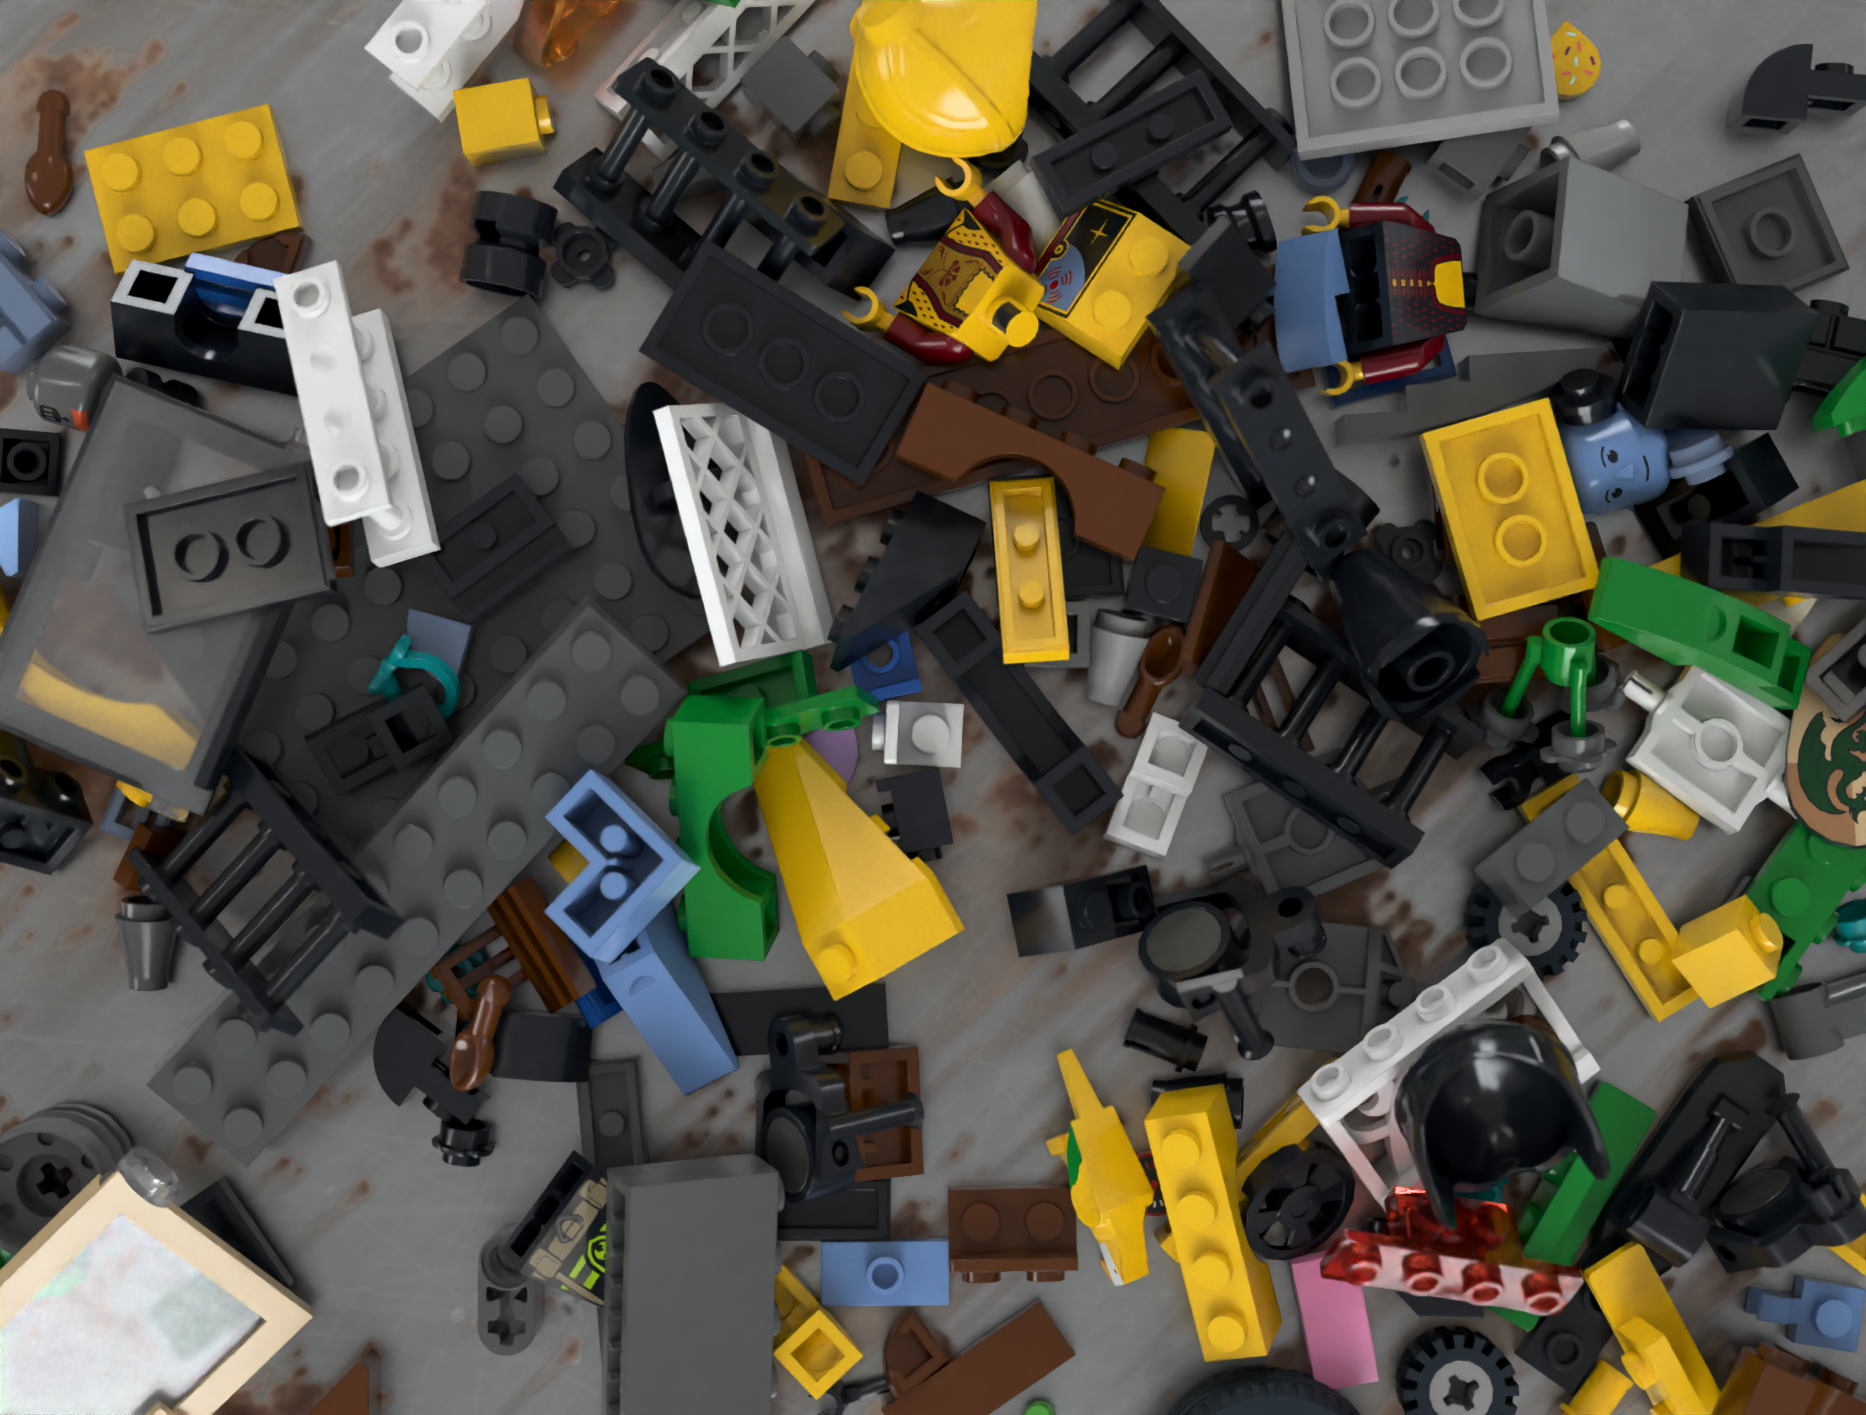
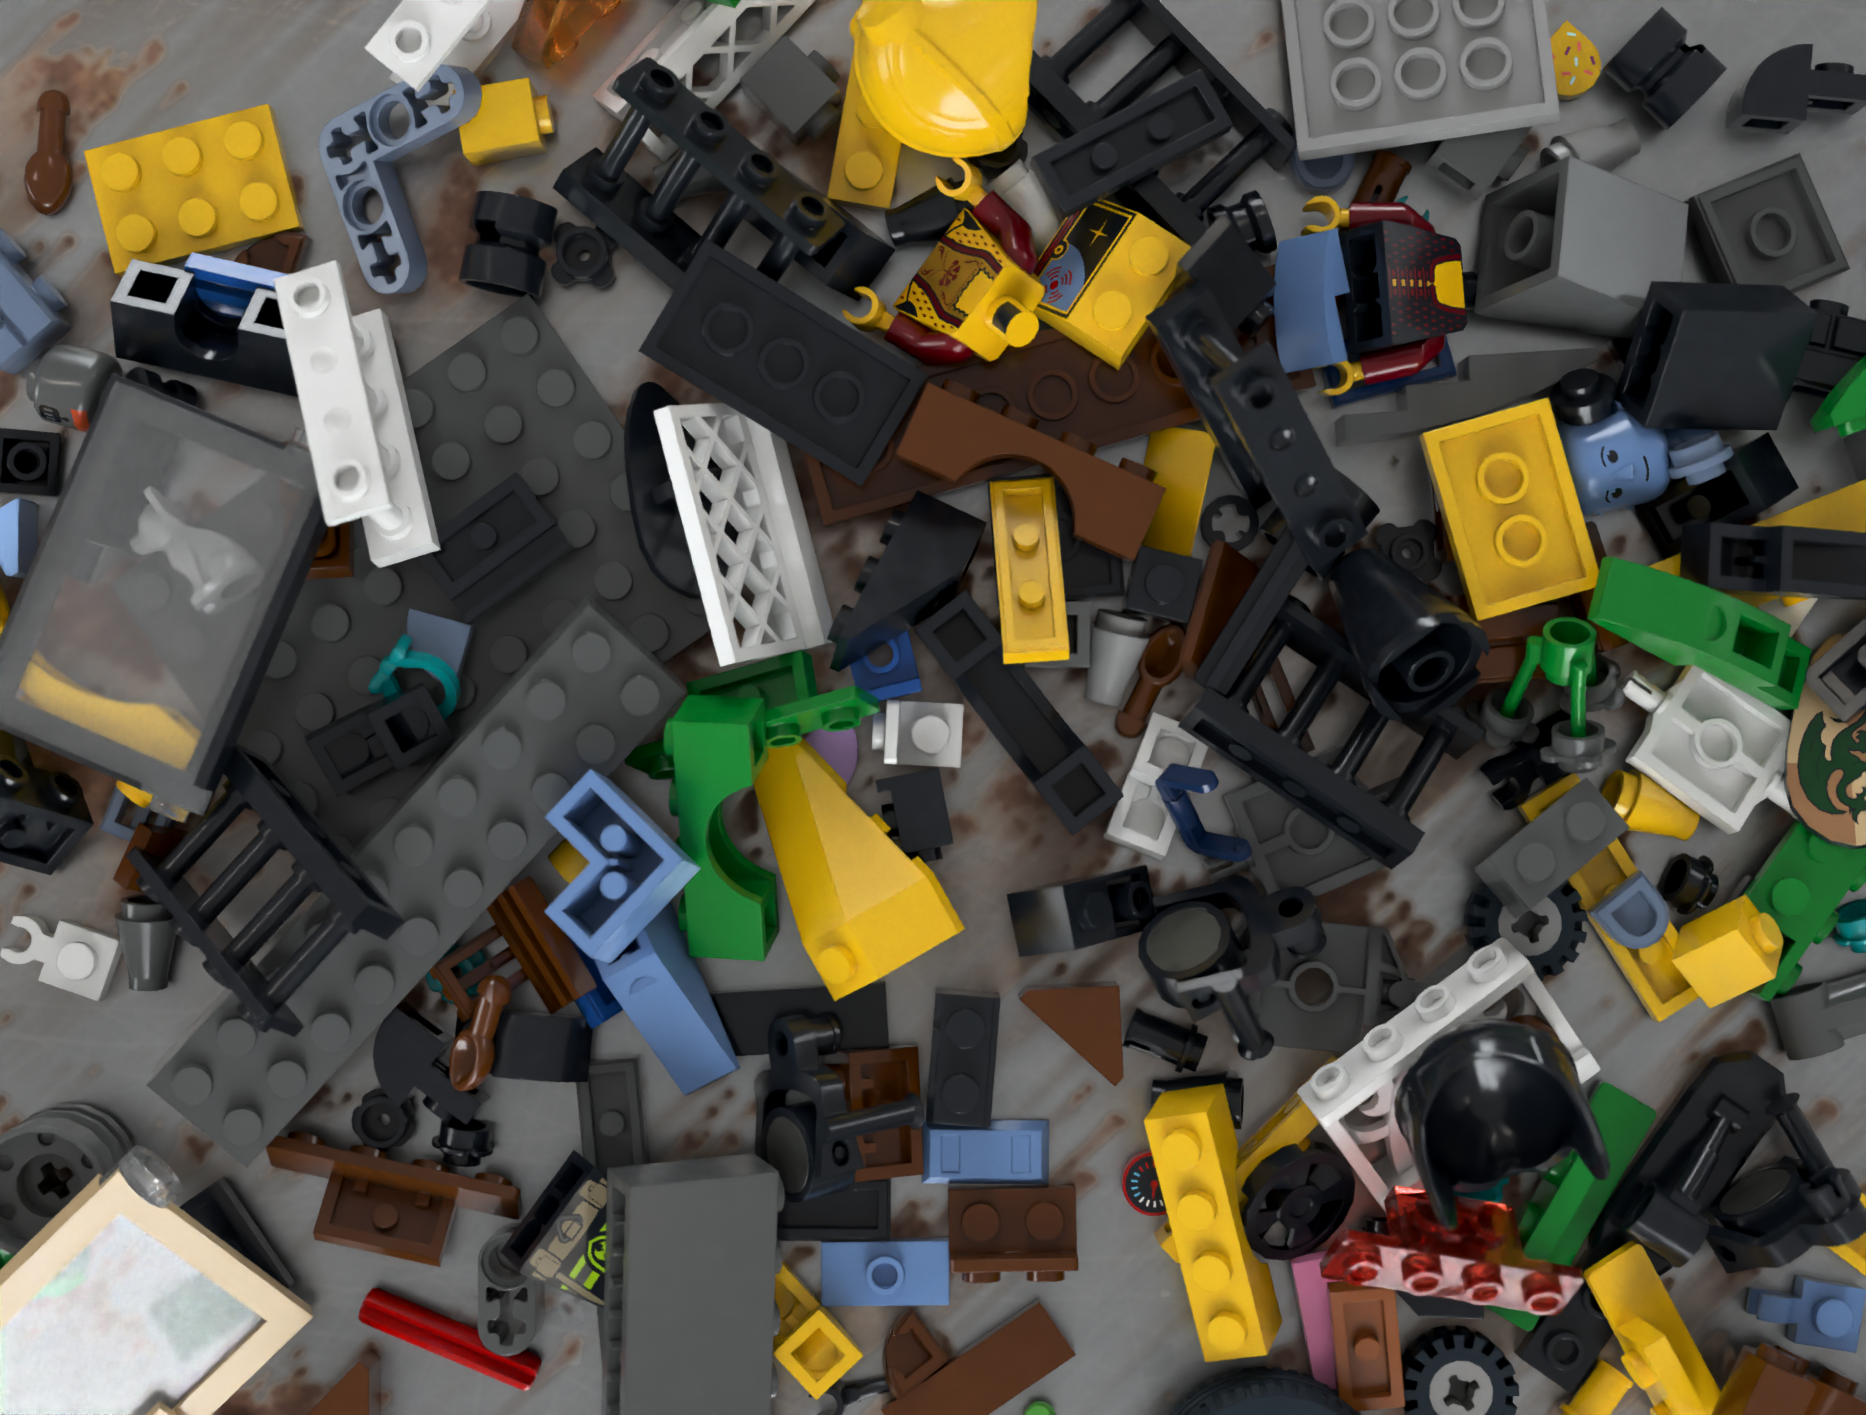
(73, 957): none -> white plate
(230, 548): black tile -> none
(371, 1132): none -> black plate
(373, 168): none -> sand blue beam
(390, 1203): none -> reddish brown bracket
(445, 1338): none -> red axle
(963, 1057): none -> black brick
(986, 1155): none -> medium blue tile
(1085, 1018): none -> reddish brown slope
(1104, 1177): yellow animal -> none
(1172, 788): none -> dark blue piece
(1366, 1346): none -> dark orange plate
(1632, 913): none -> sand blue tile
(1665, 68): none -> black wheel
(1689, 883): none -> black plate

